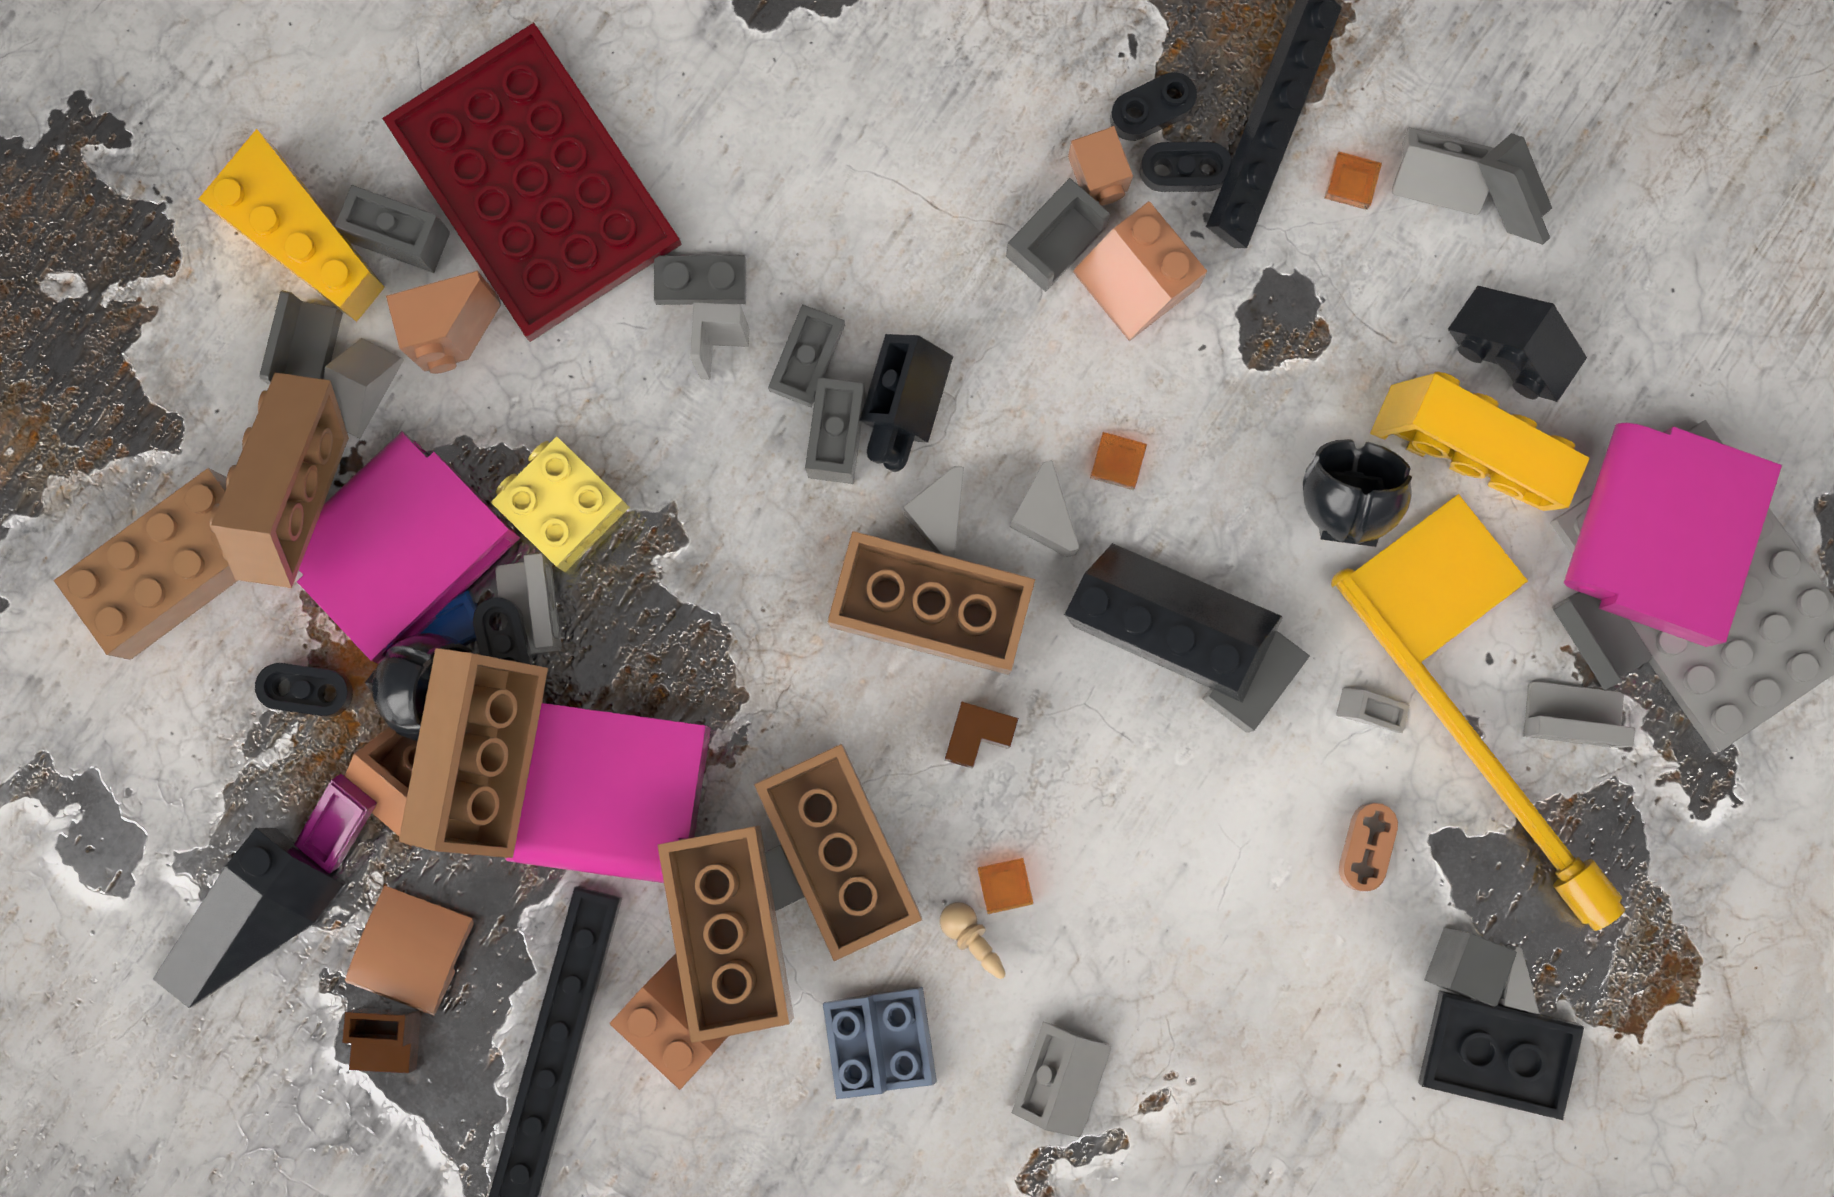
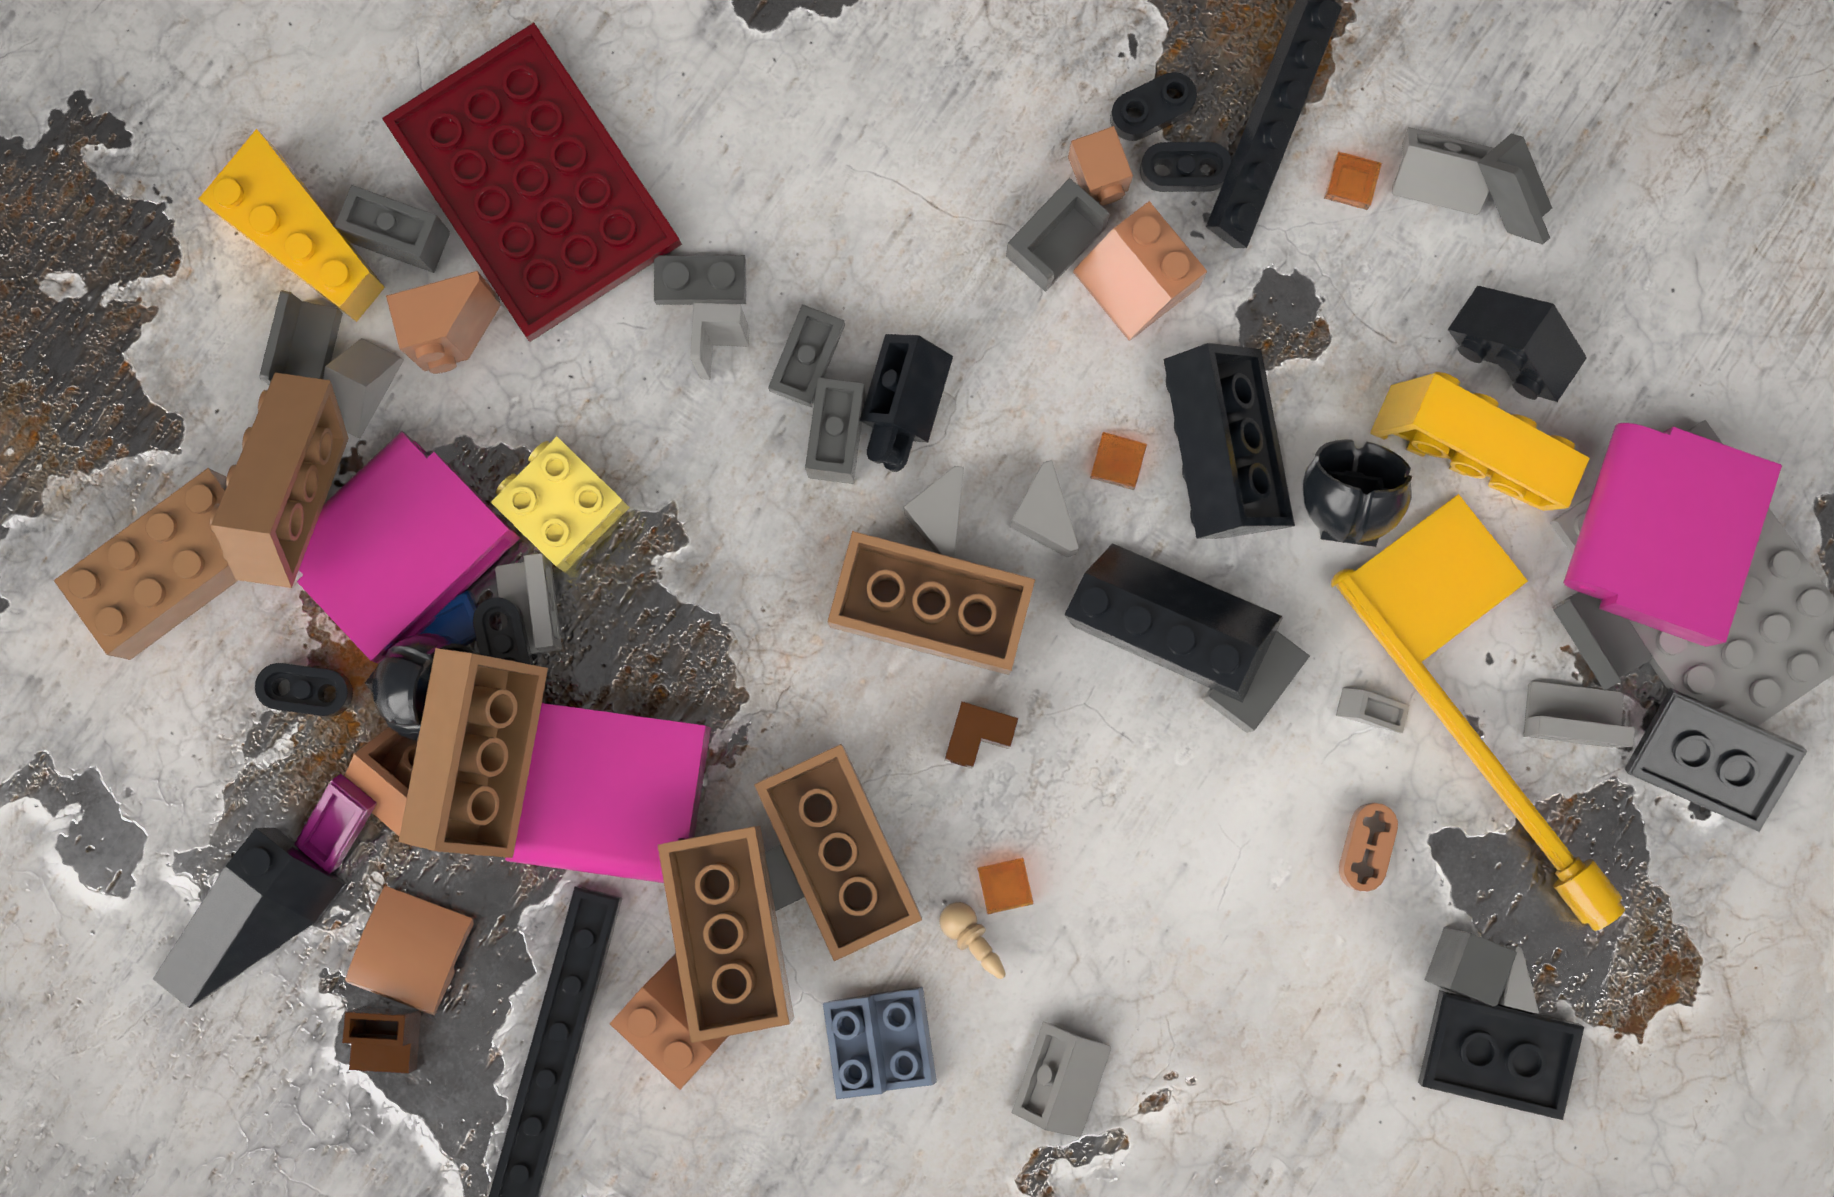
(1228, 441): none -> black slope
(1715, 759): none -> tile

